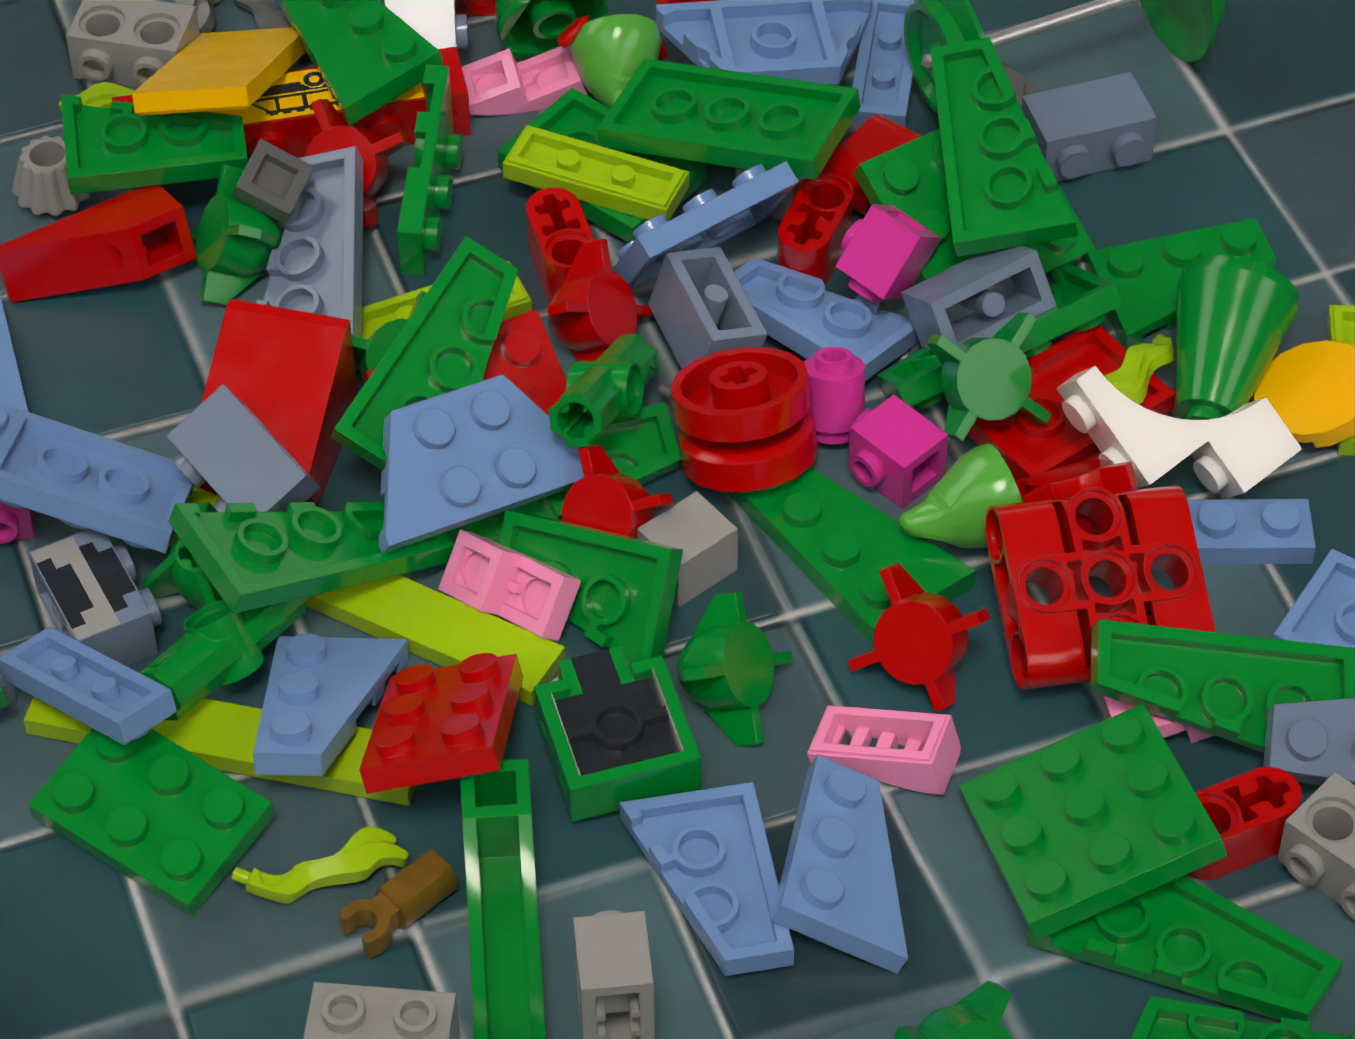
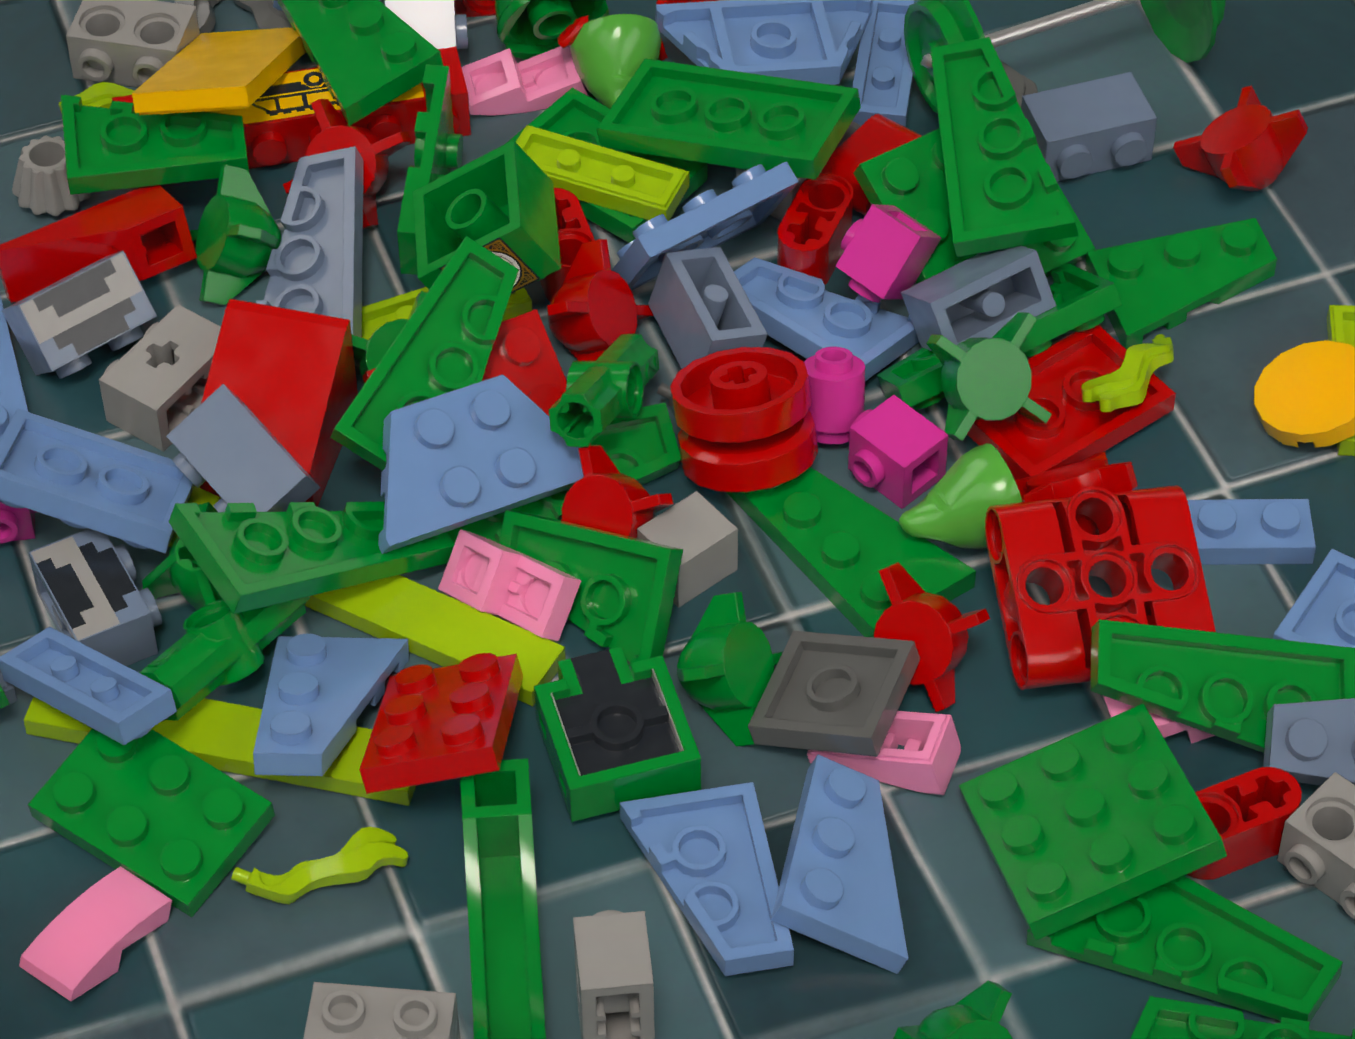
(79, 315): none -> brick
(90, 933): none -> bright pink slope
(160, 377): none -> light grey brick
(272, 181): dark grey plate -> none
(400, 901): pearl gold bar -> none
(499, 204): none -> green brick
(834, 693): none -> dark grey plate
(1227, 333): green cone -> none
(1227, 451): white arch -> none
(1245, 144): none -> red piece

